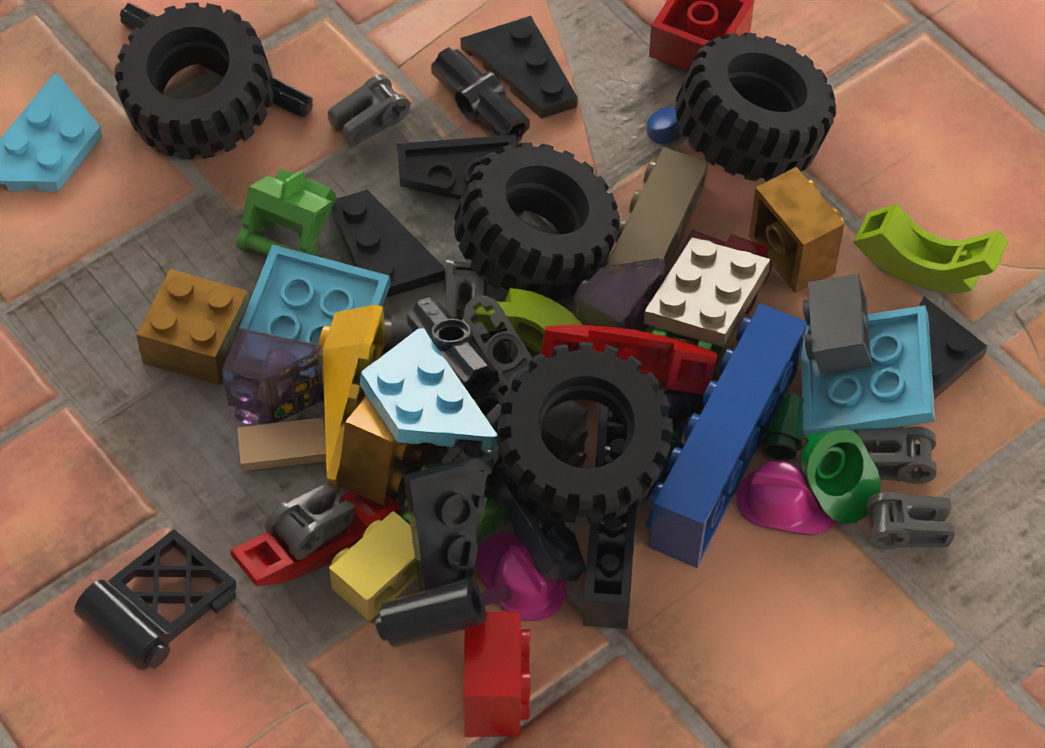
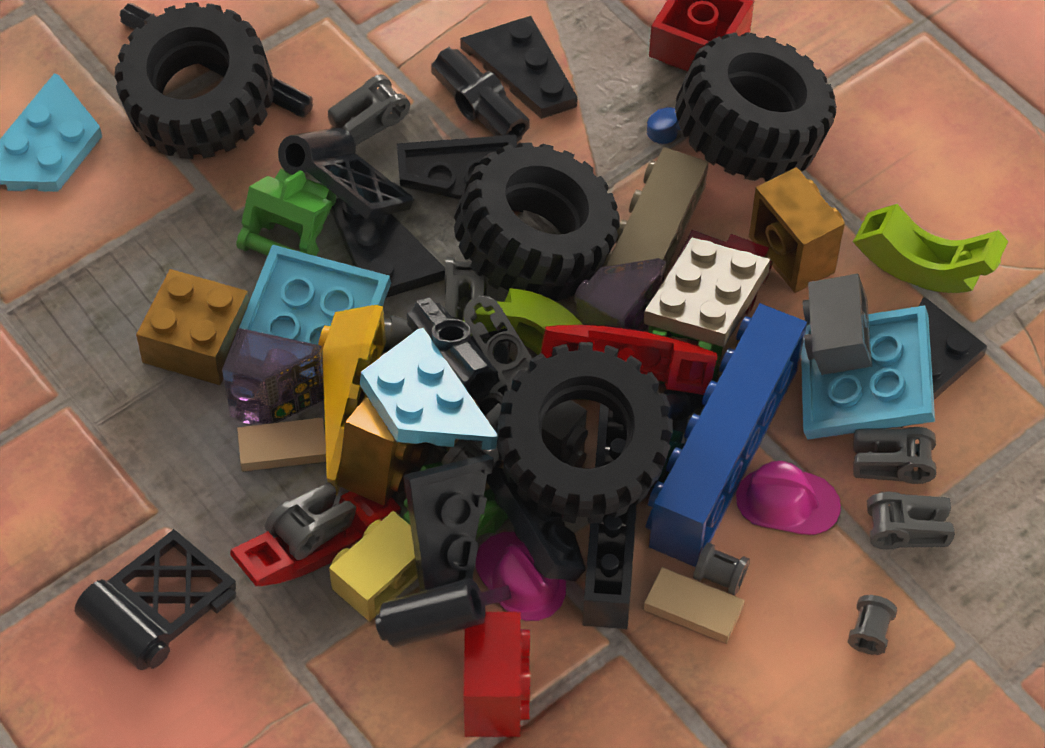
(330, 158): none -> black piece
(694, 605): none -> tan tile
(721, 568): none -> dark grey bush
(785, 428): dark green cone -> none
(840, 473): green piece -> none
(872, 624): none -> dark grey bush

